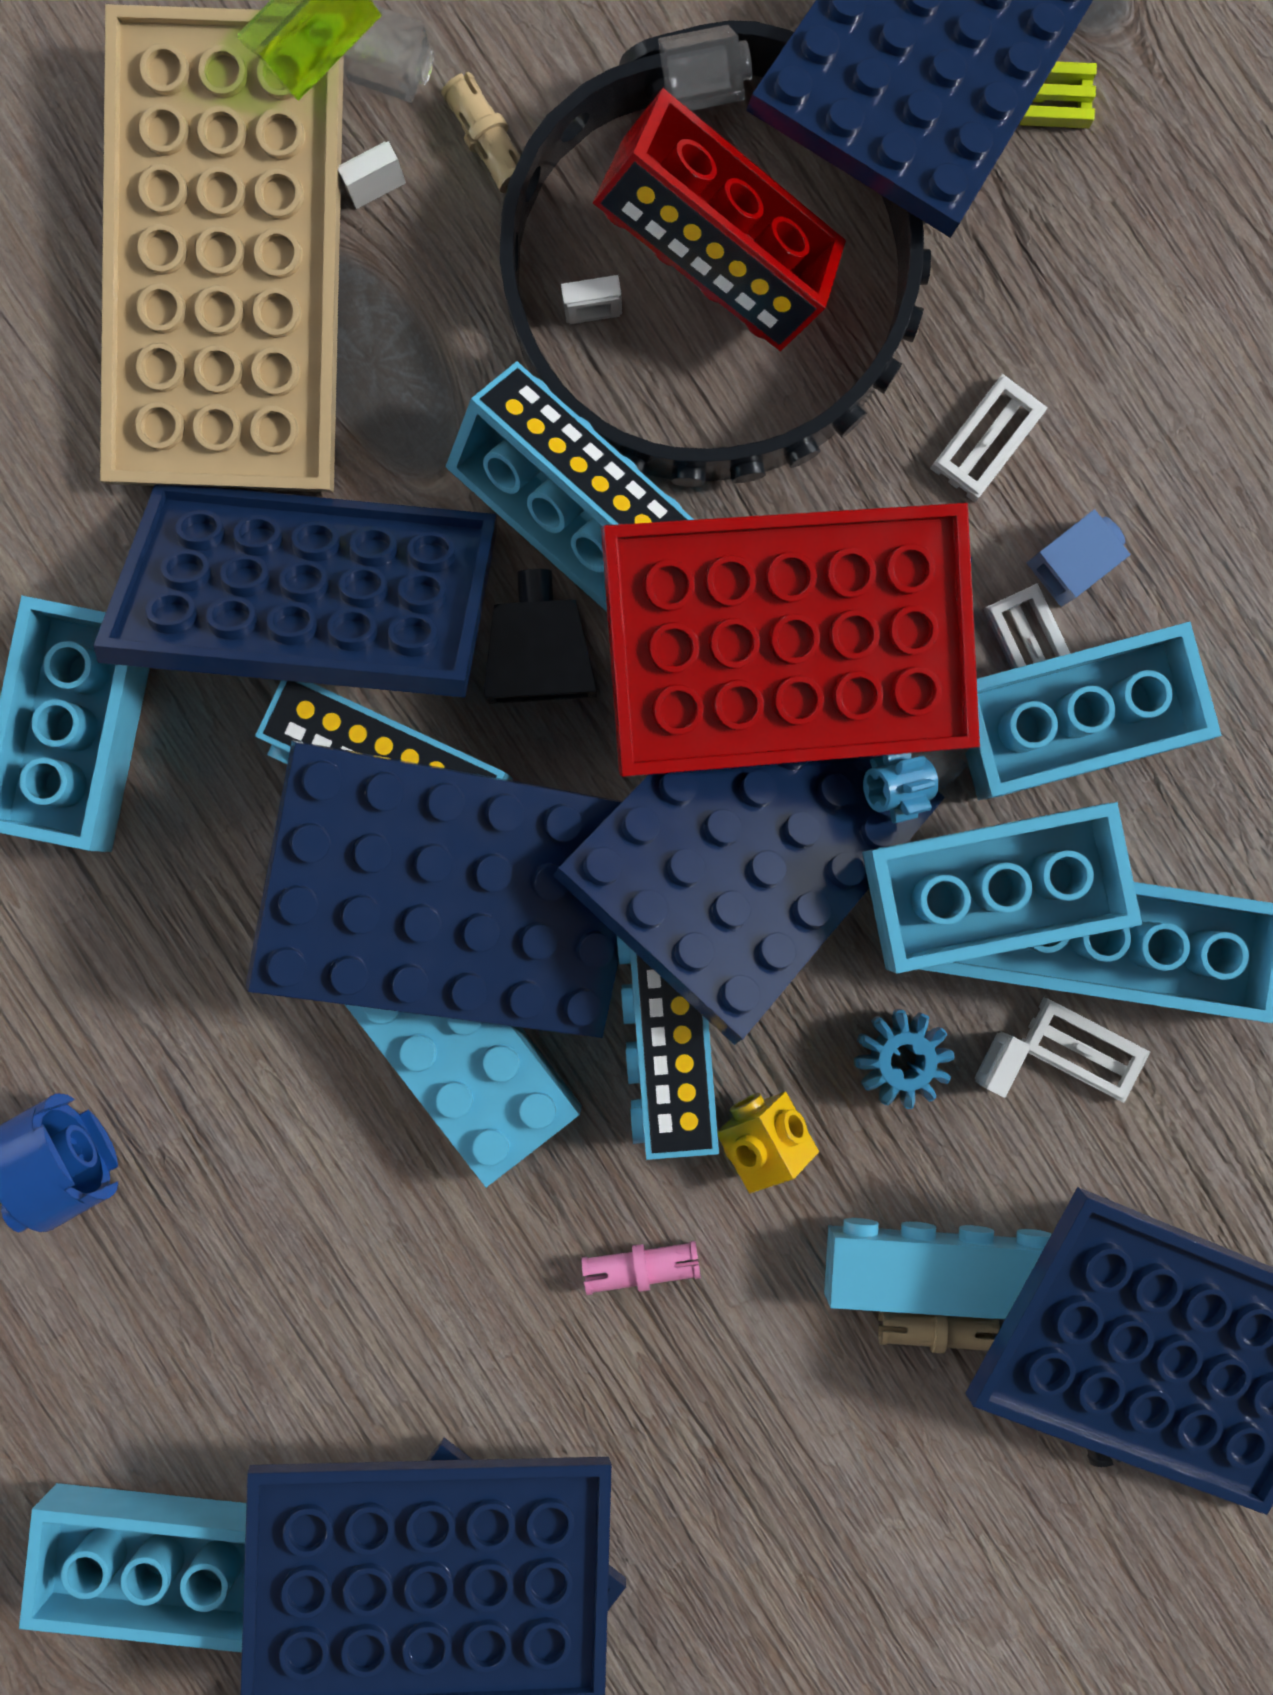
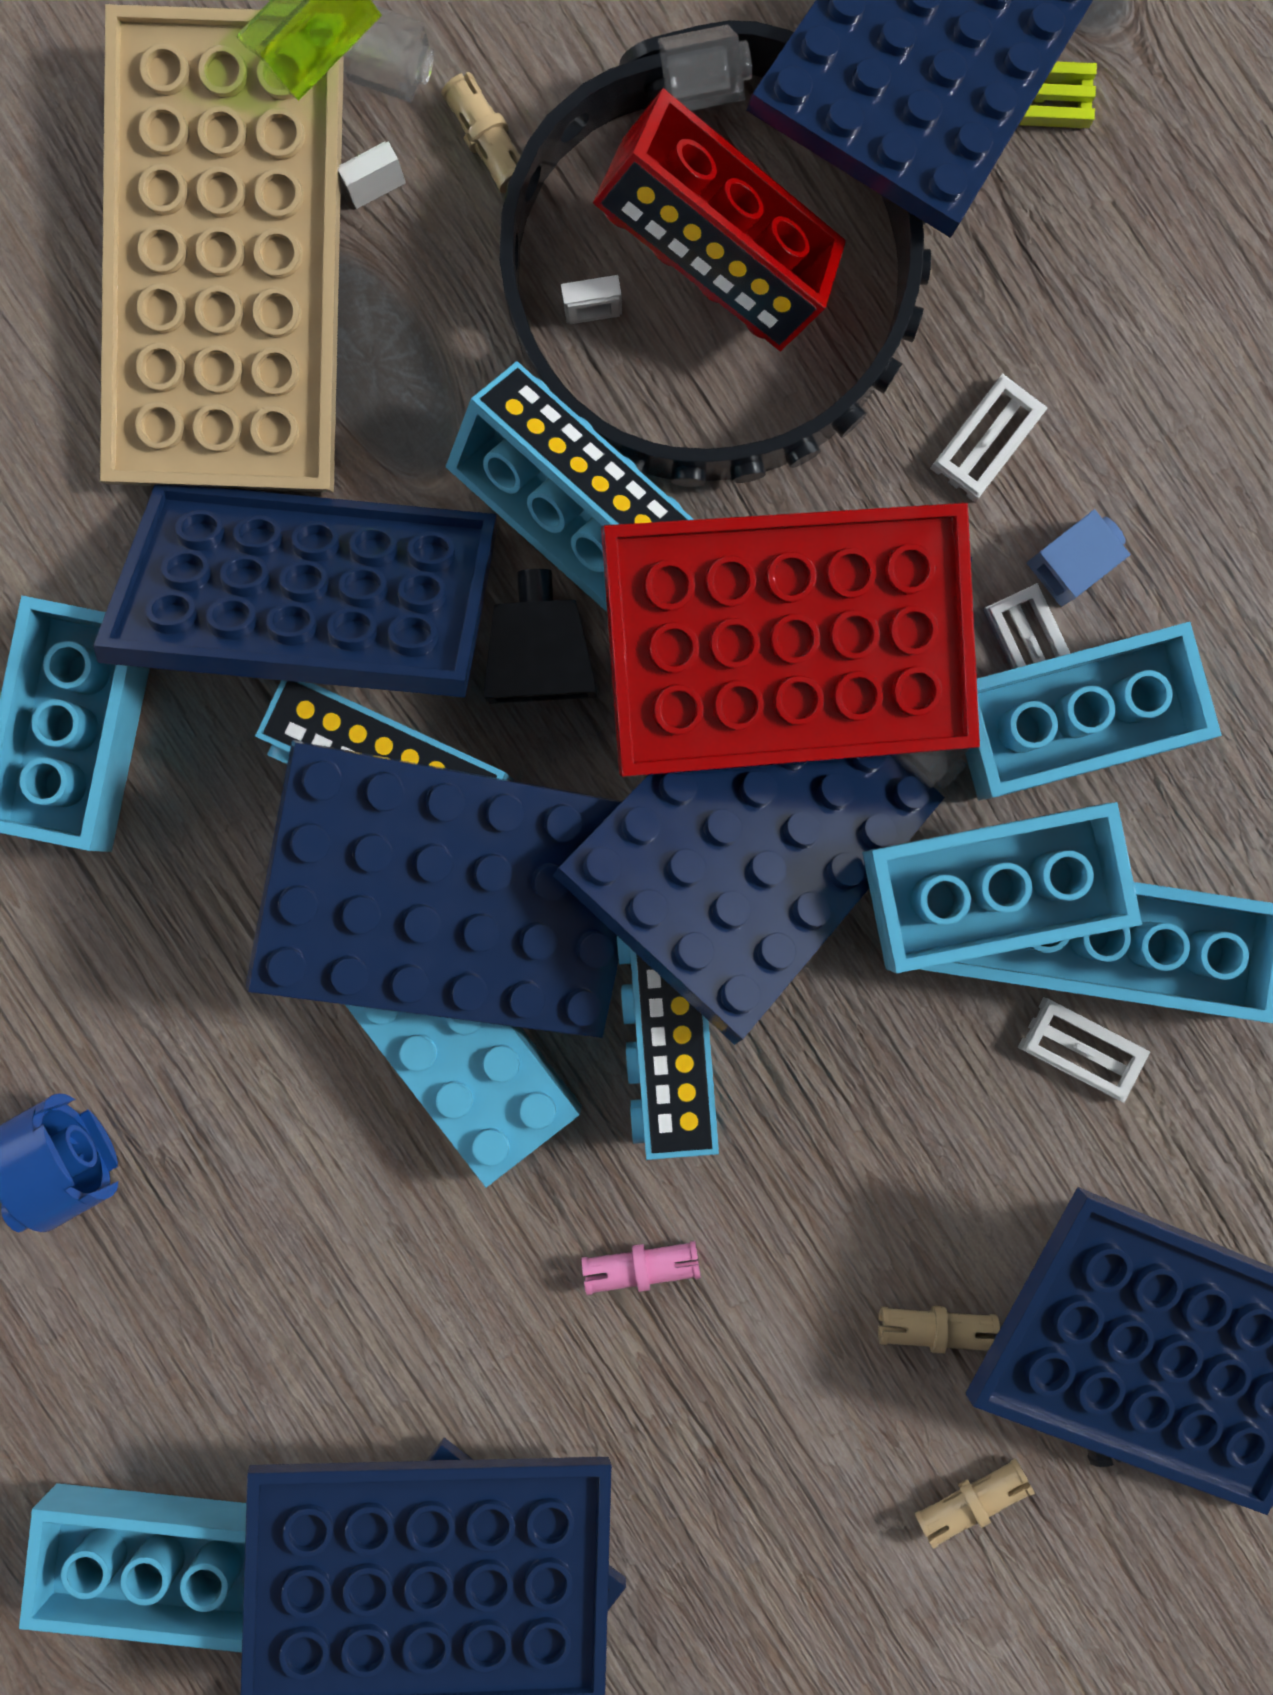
(767, 1141): yellow brick -> none
(900, 785): dark azure gear -> none
(917, 1041): dark azure gear -> none
(928, 1270): medium azure brick -> none
(974, 1503): none -> tan pin
(1002, 1063): white tile -> none

